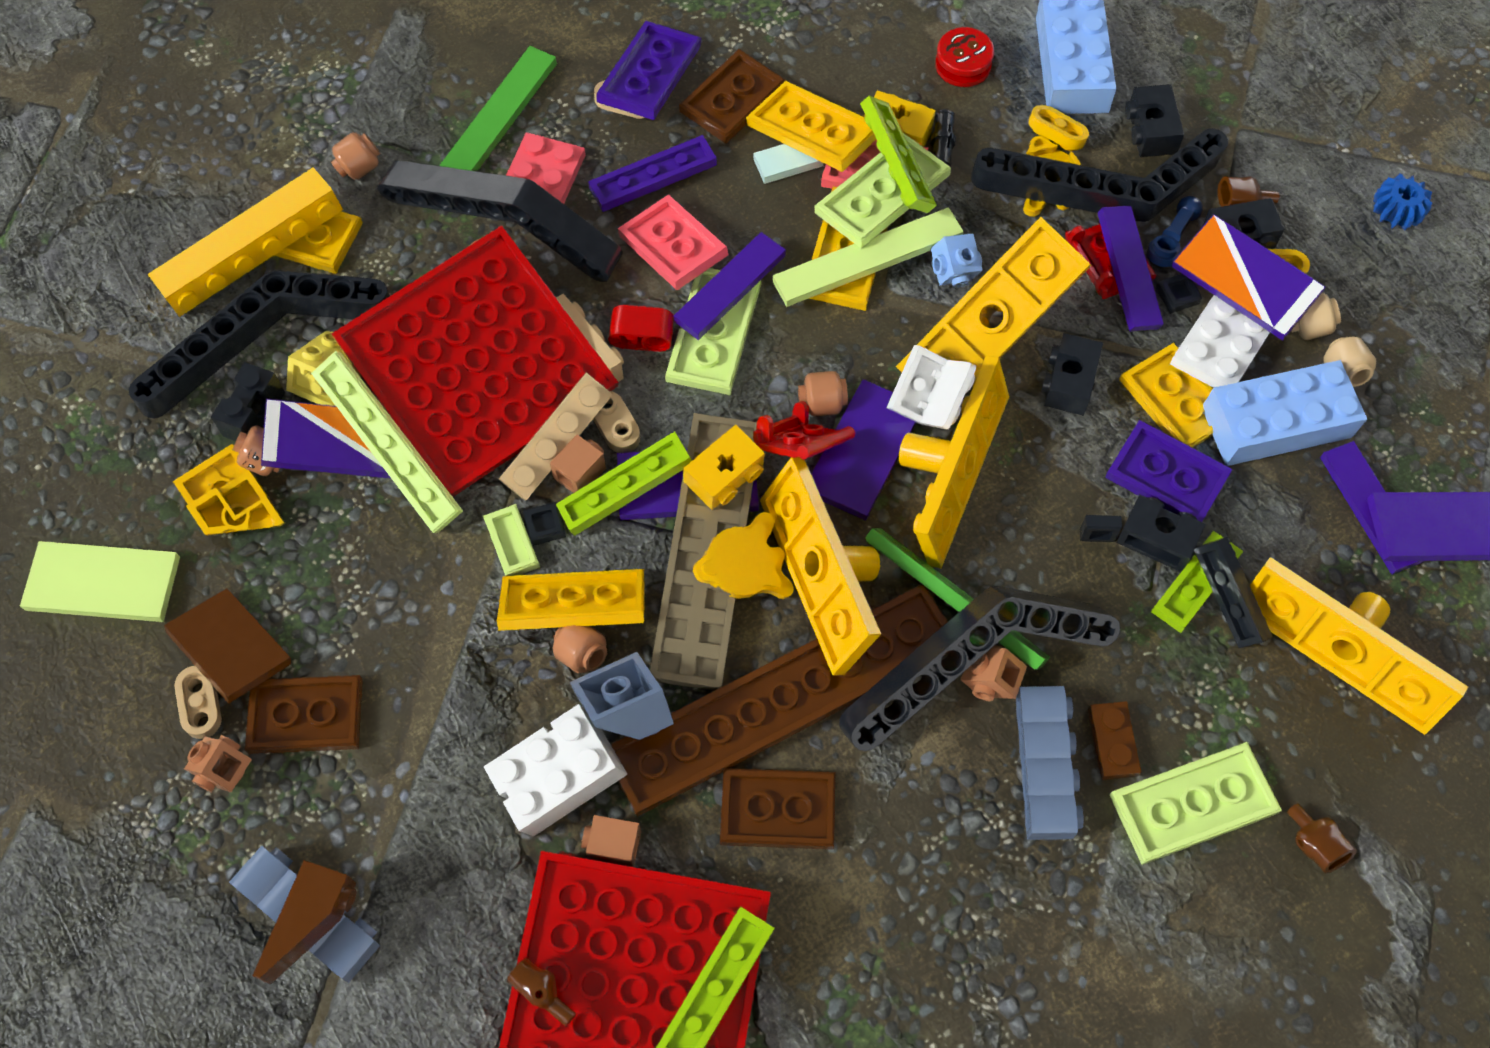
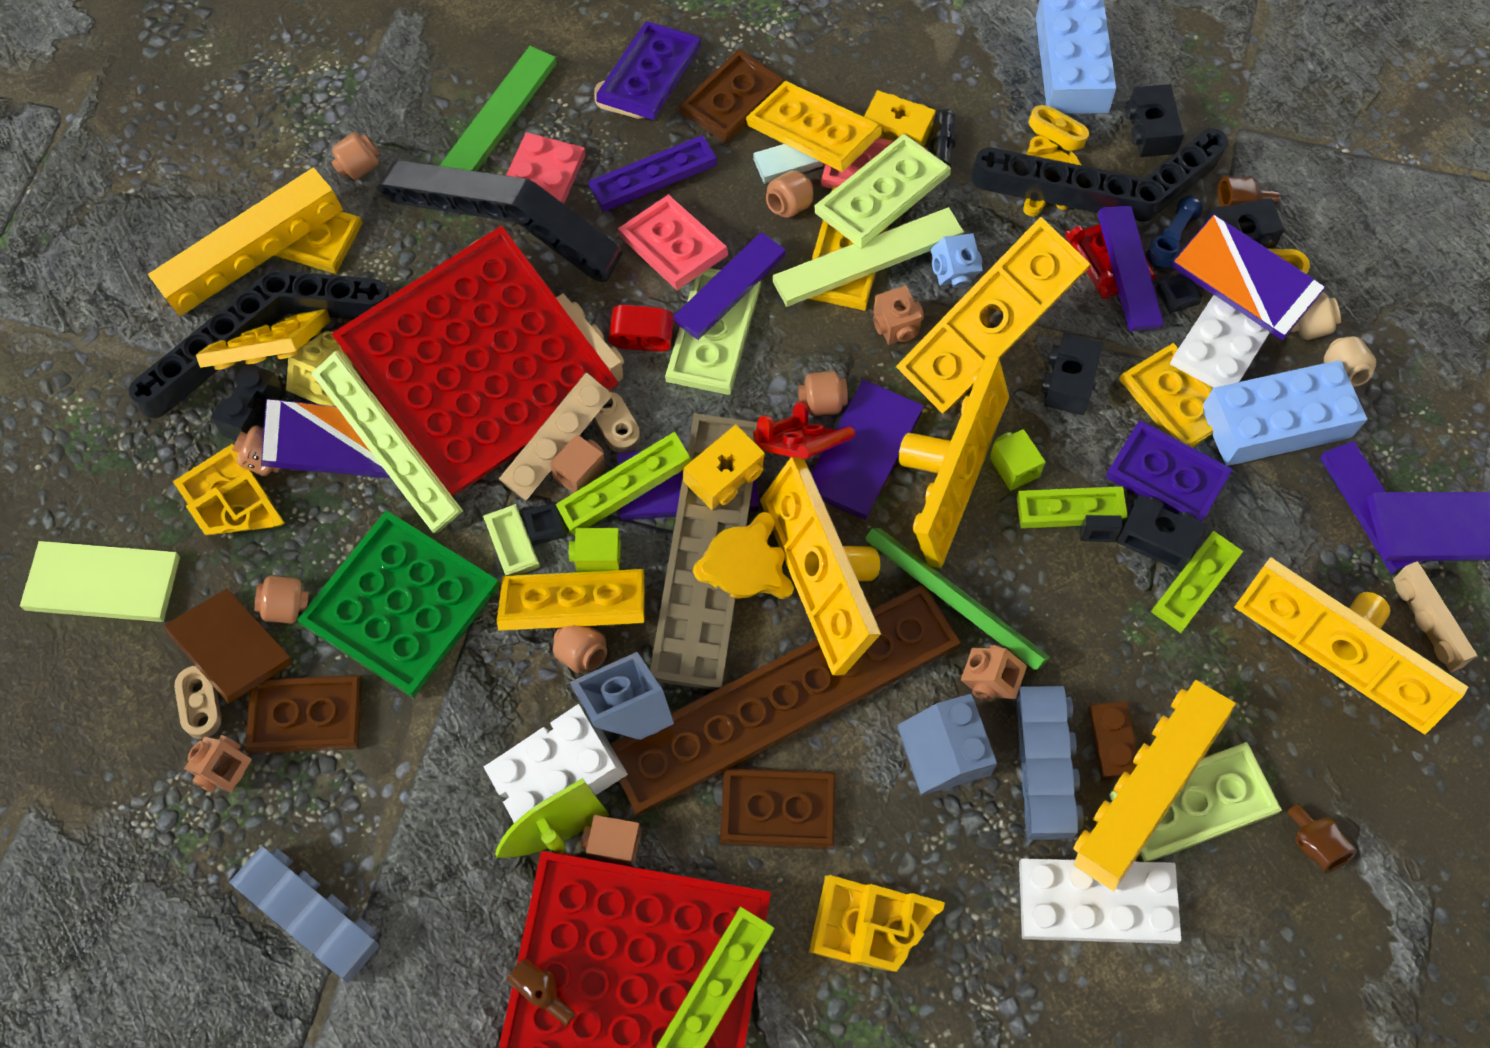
(260, 342): none -> yellow plate
(280, 599): none -> nougat head
(308, 913): reddish brown slope -> none
(399, 603): none -> green plate
(552, 822): none -> lime shield
(596, 549): none -> lime brick
(789, 194): none -> nougat head
(869, 732): black beam -> none
(869, 923): none -> yellow slope
(897, 315): none -> nougat brick
(898, 154): lime plate -> none
(932, 388): white bracket -> none
(947, 745): none -> sand blue slope
(964, 57): red head -> none
(1016, 459): none -> lime brick
(1069, 506): none -> lime plate
(1072, 906): none -> white plate
(1153, 785): none -> yellow brick
(1233, 592): black plate -> none
(1402, 201): blue gear -> none
(1434, 617): none -> tan plate

